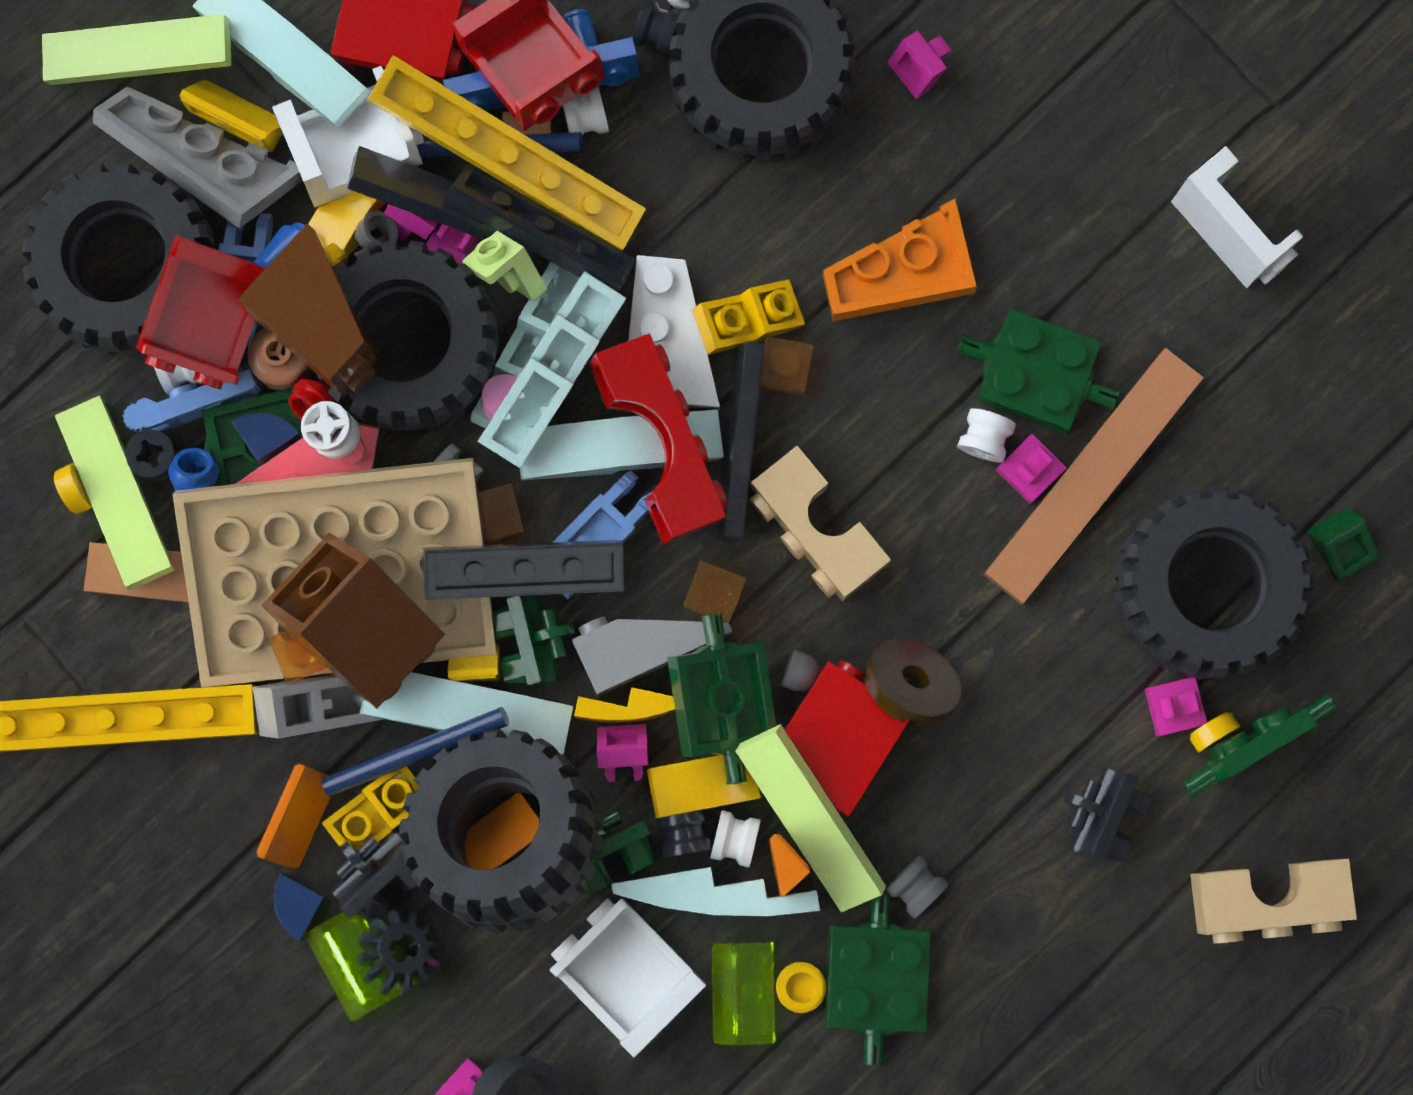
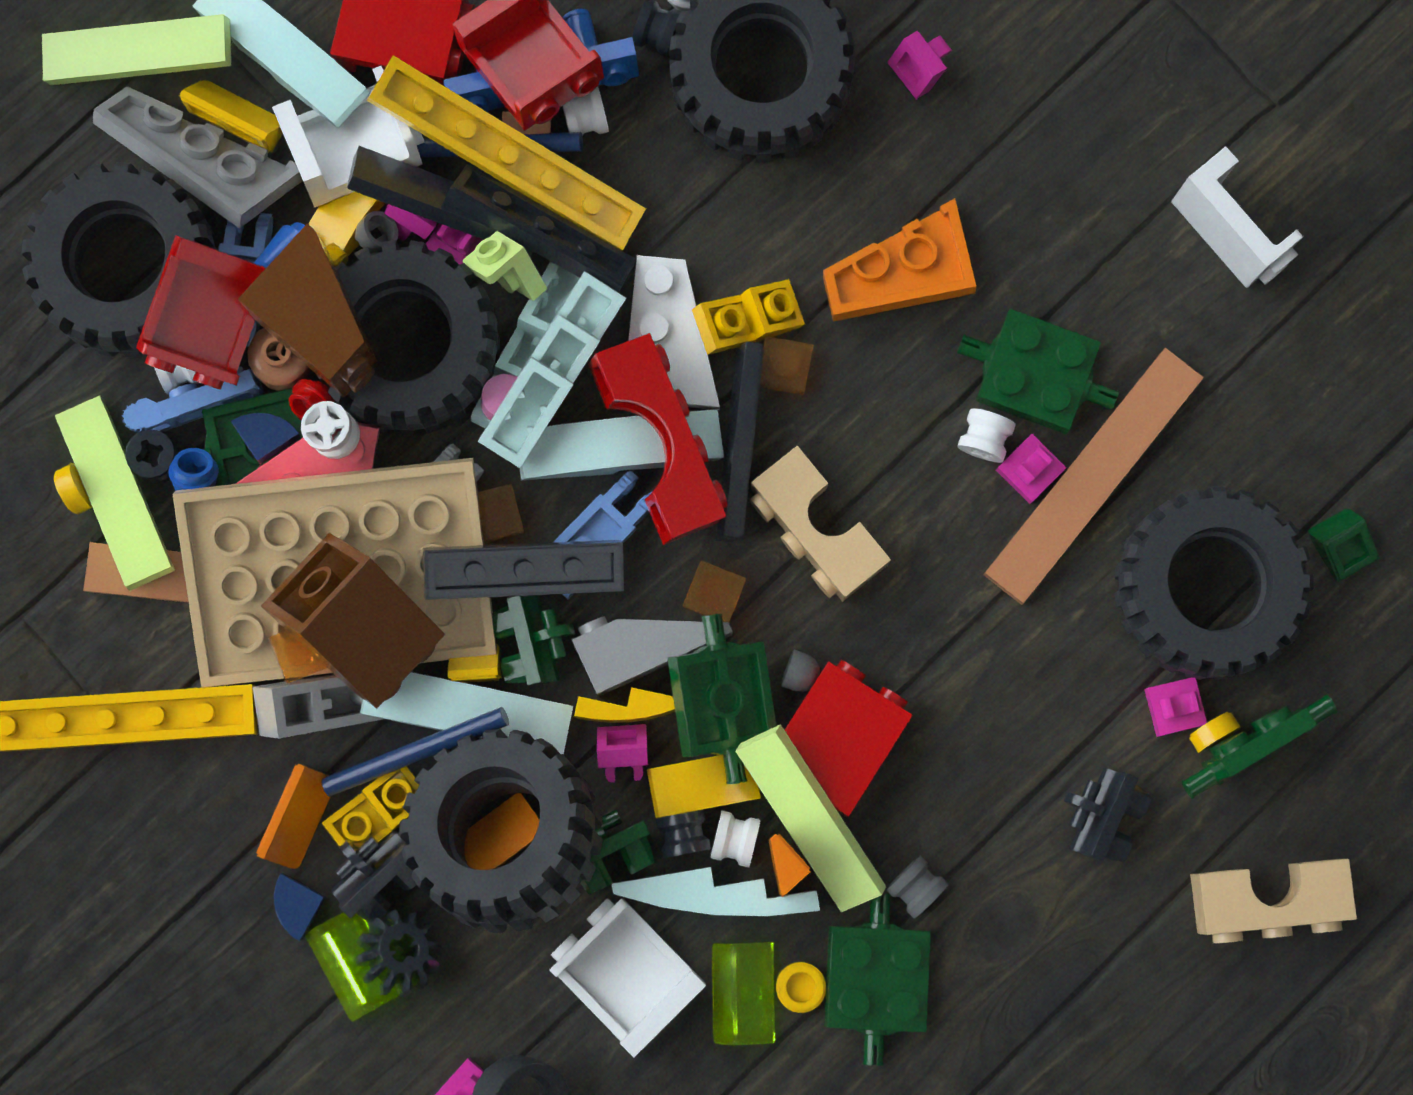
(924, 665): dark brown tile -> none

